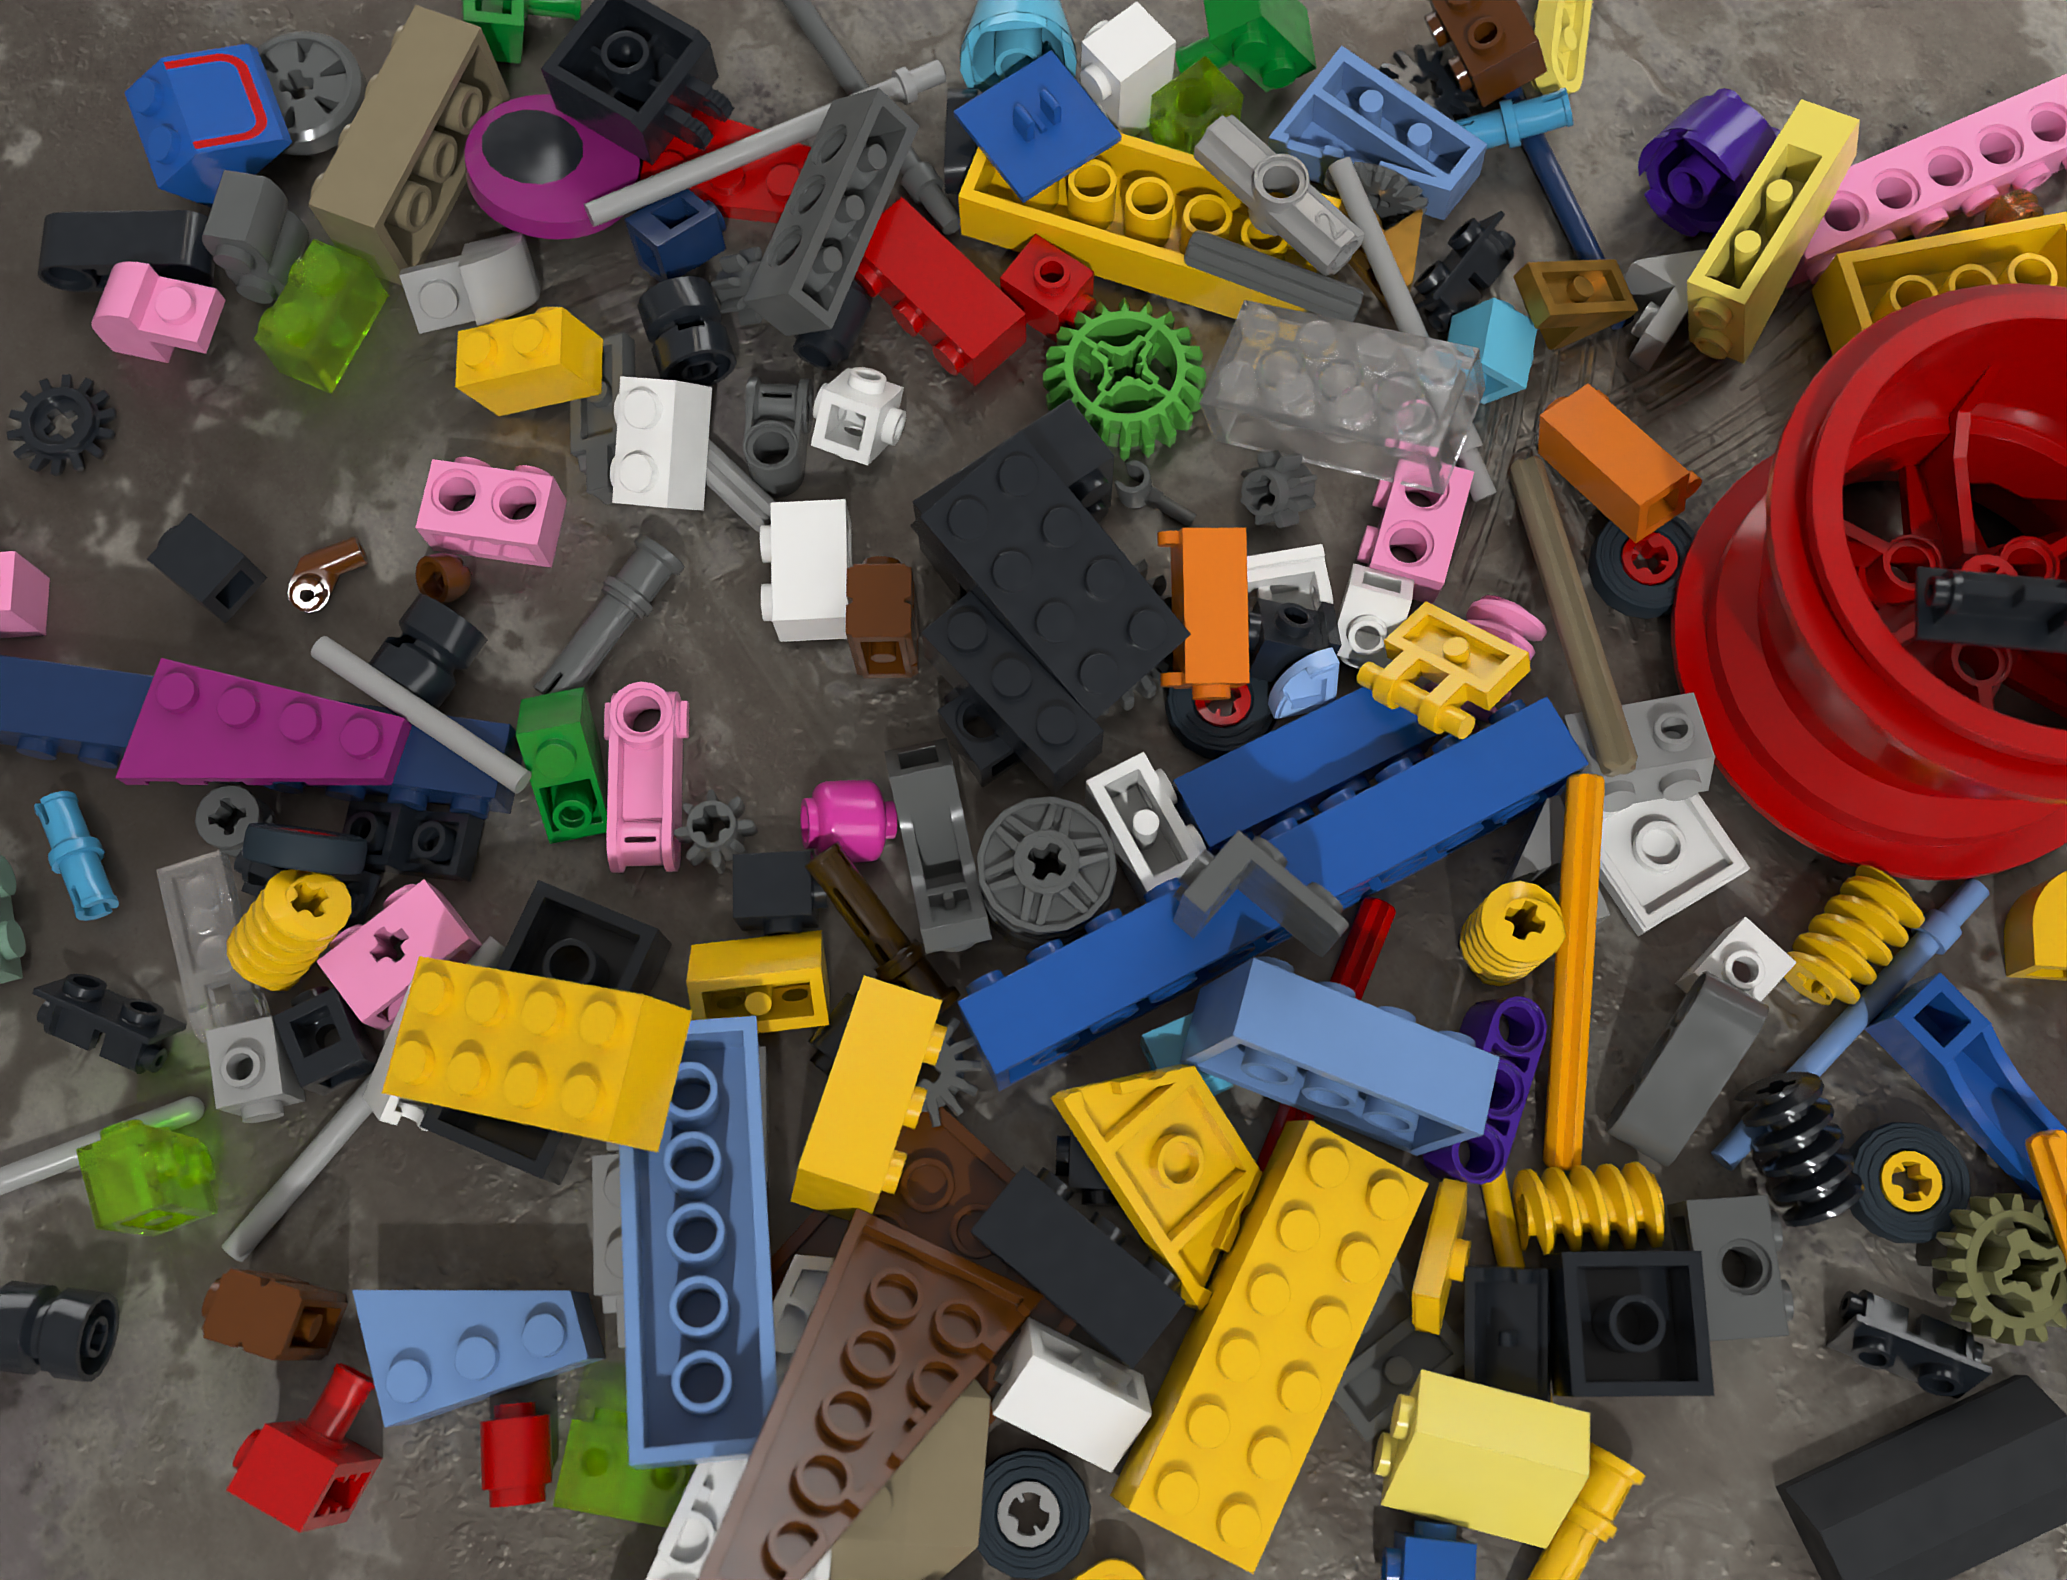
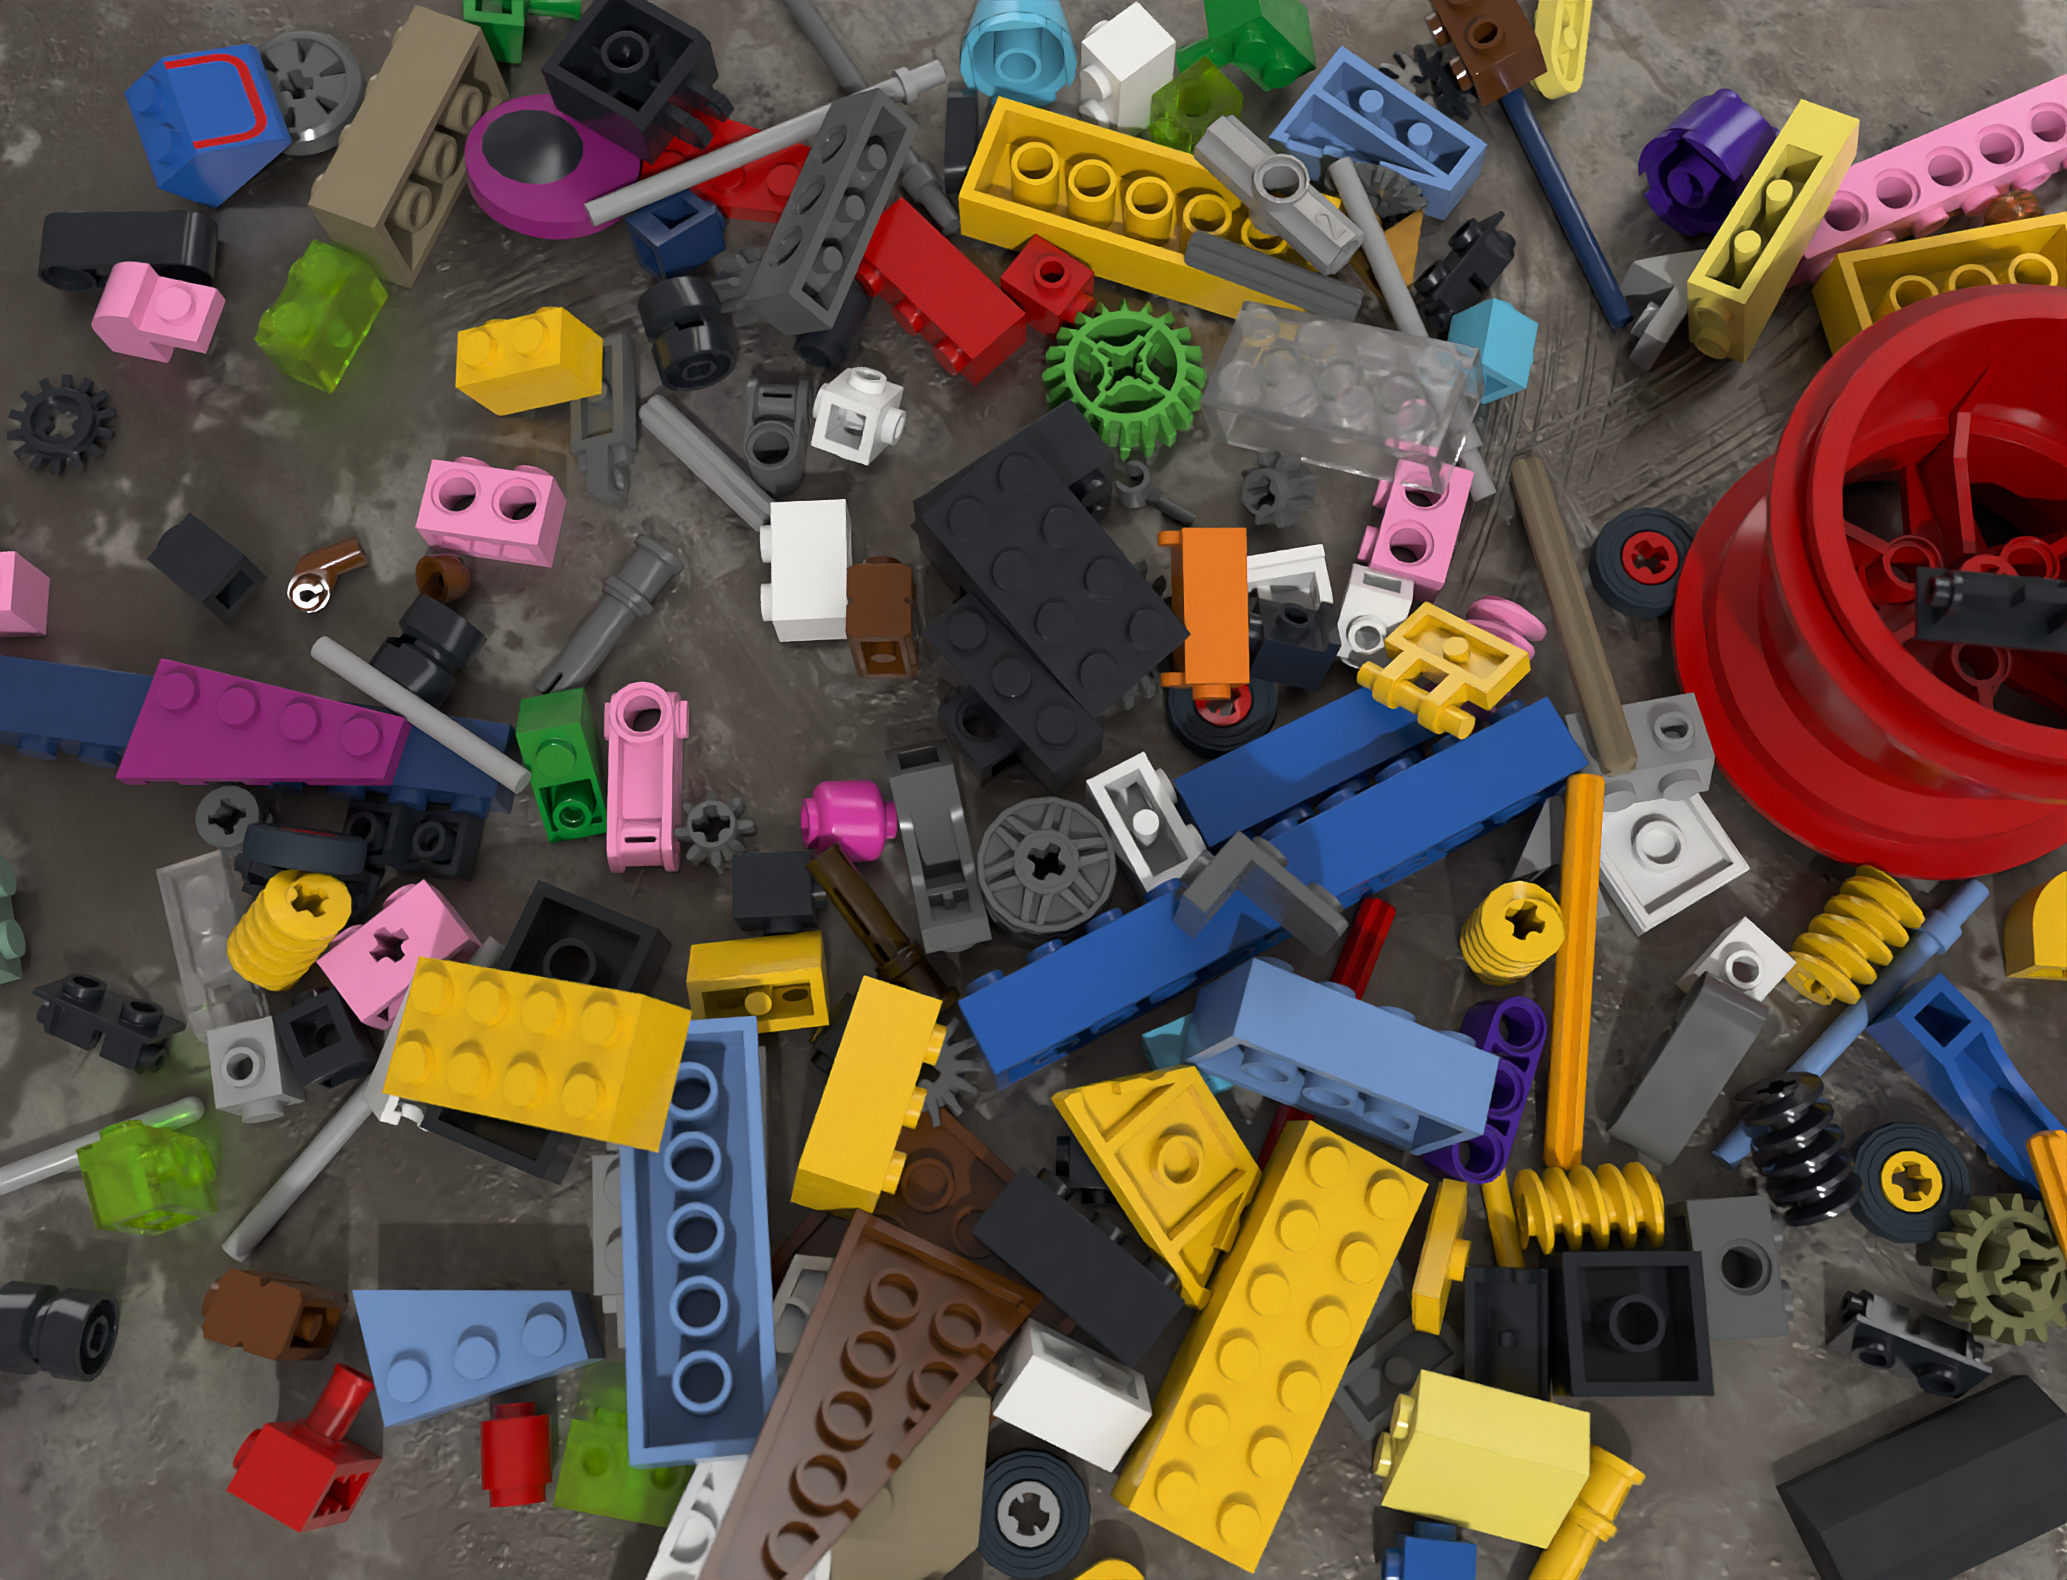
(76, 855): dark azure pin -> none
(254, 235): dark grey brick -> none
(480, 285): light grey brick -> none
(661, 443): white brick -> none
(1037, 126): blue piece -> none
(1306, 685): light blue tile -> none
(1520, 120): dark azure pin -> none
(1574, 298): pearl gold slope -> none
(1614, 462): orange brick -> none

